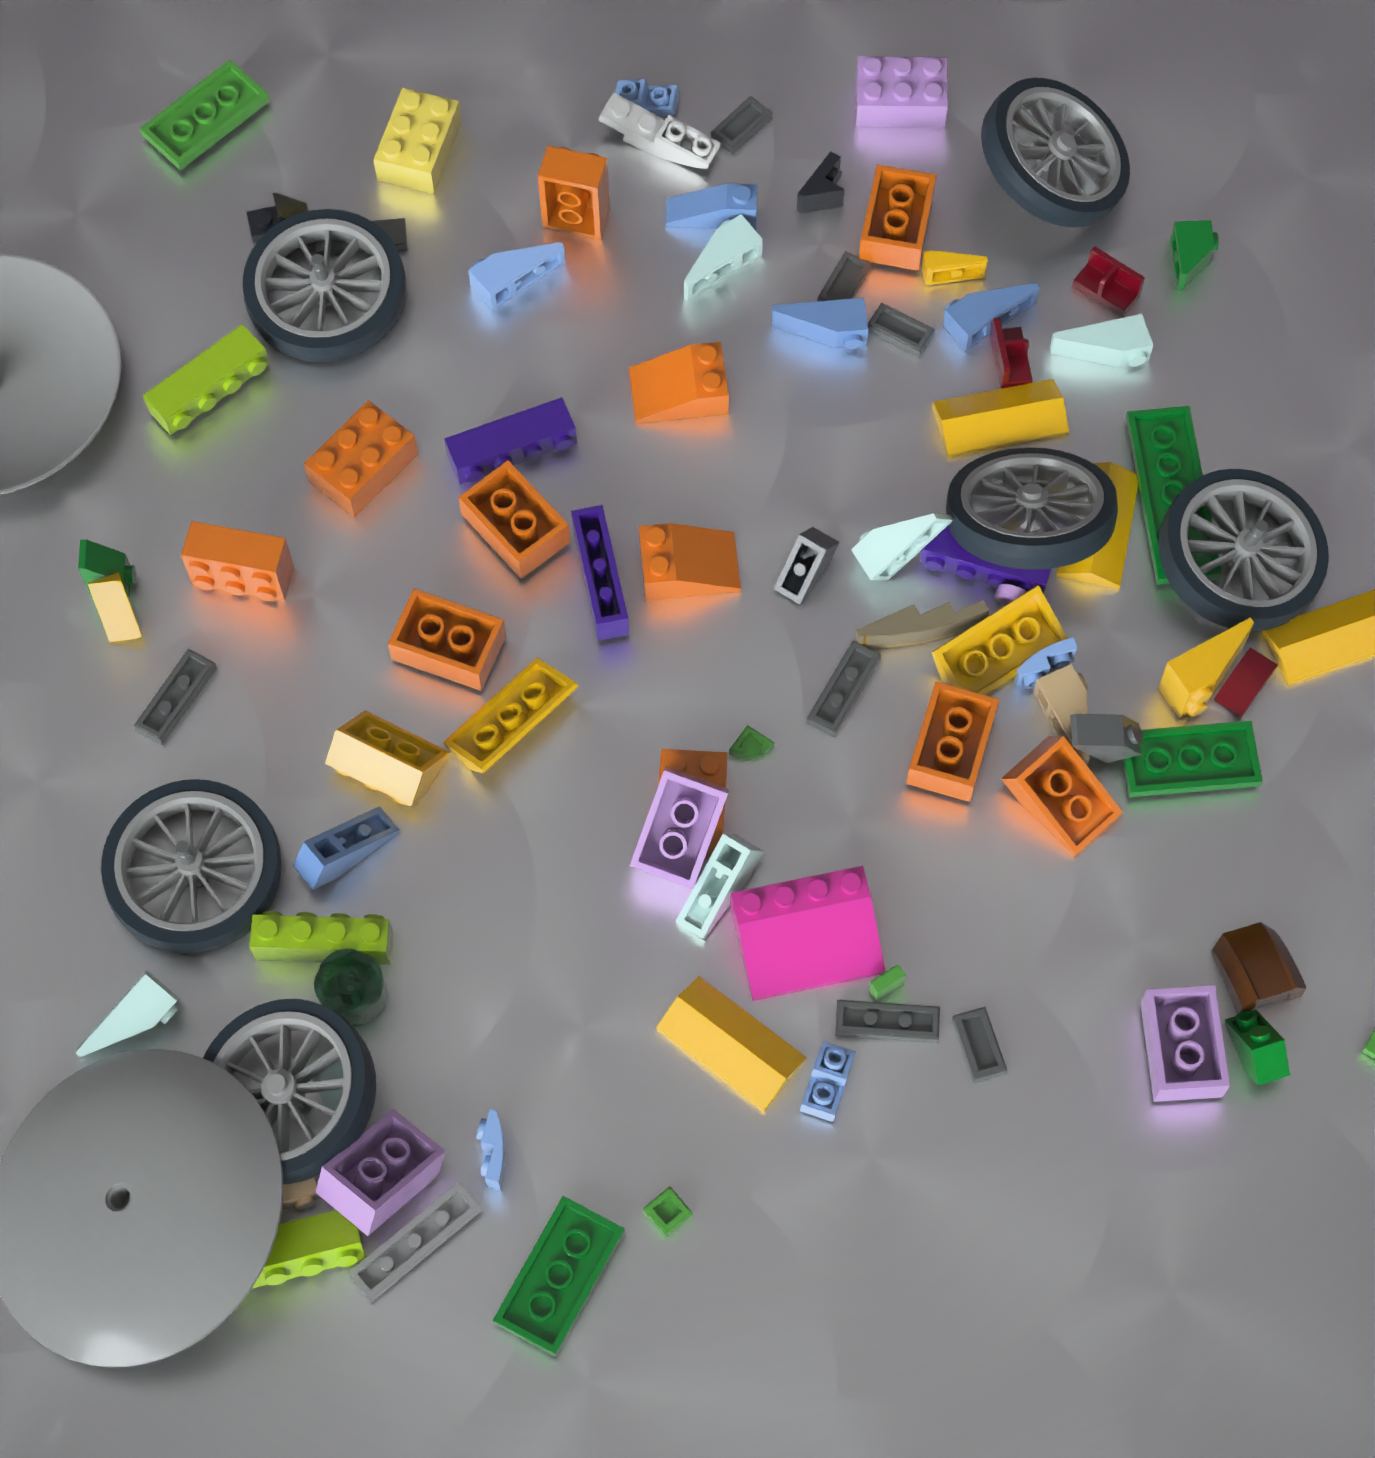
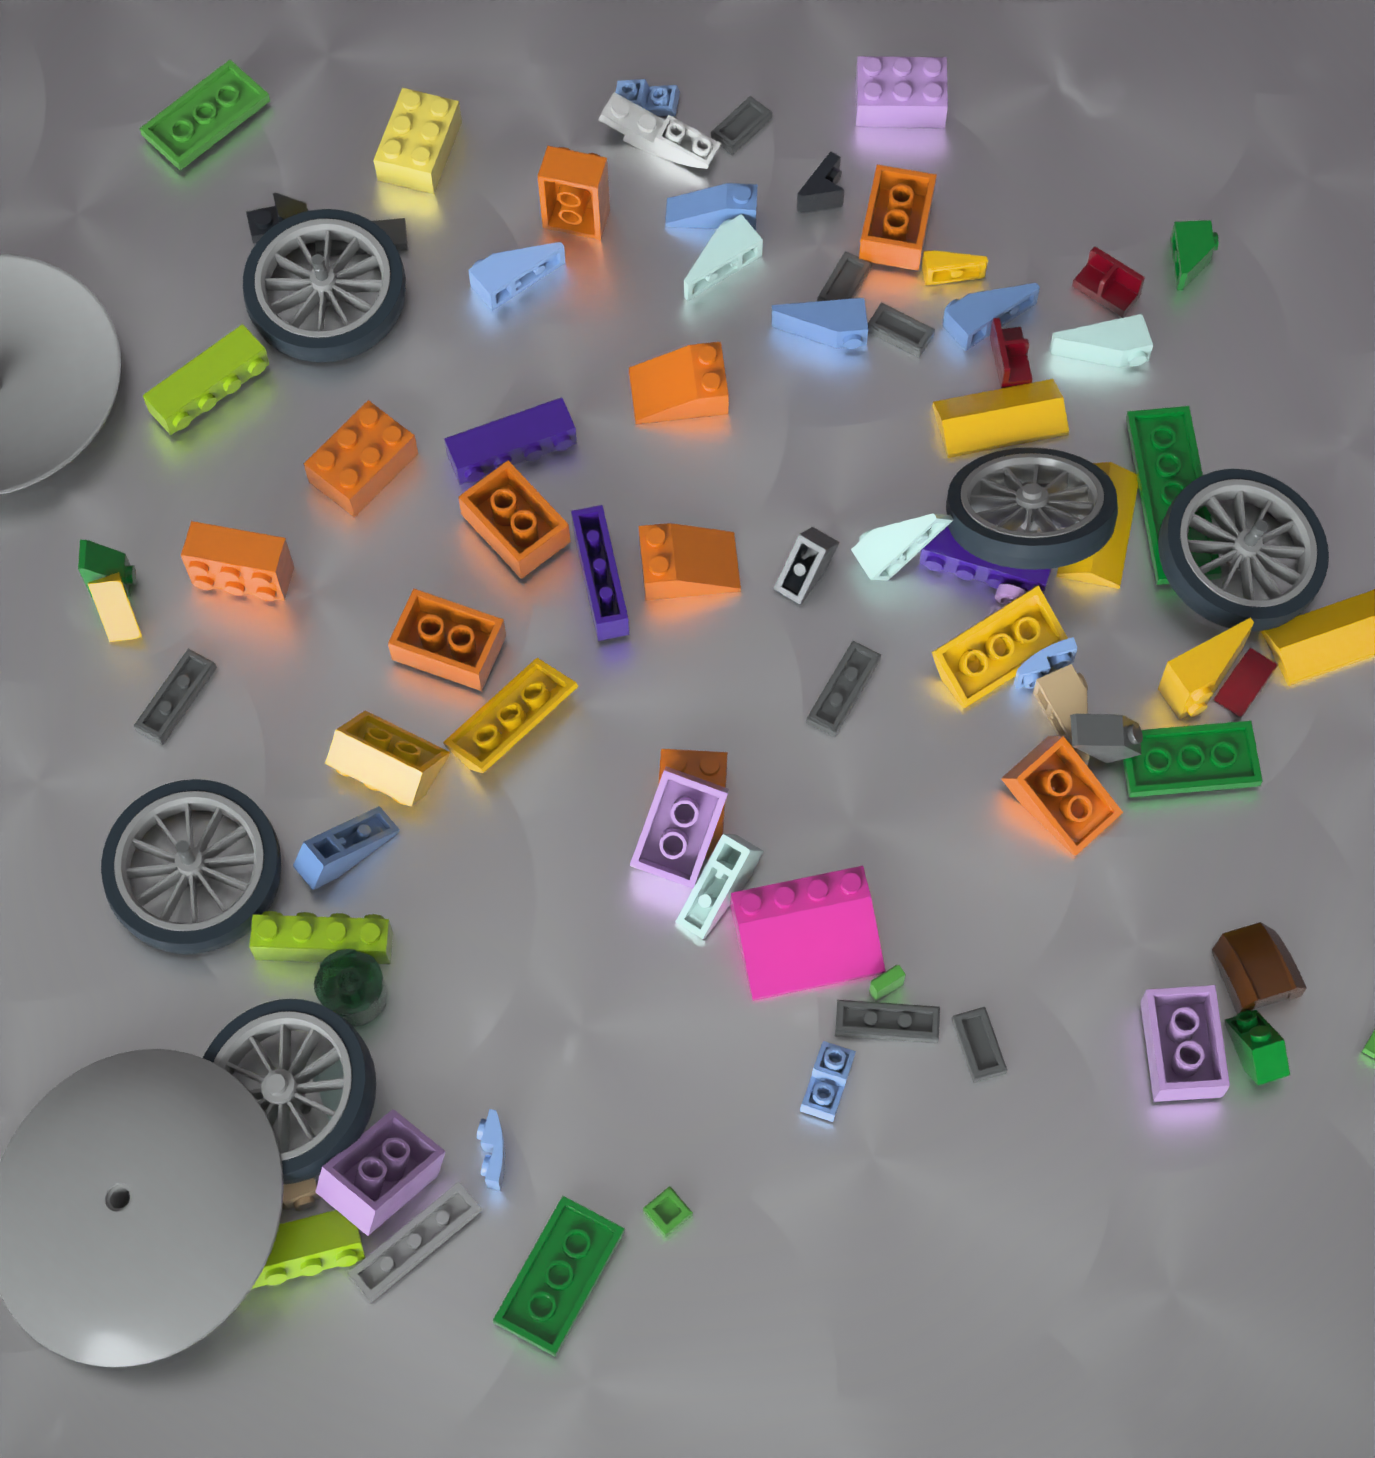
(136, 1012): light aqua slope -> none
(731, 1043): yellow slope -> none
(751, 745): bright green tile -> none
(911, 628): dark tan slope -> none
(952, 741): orange brick -> none
(1055, 152): wheel -> none

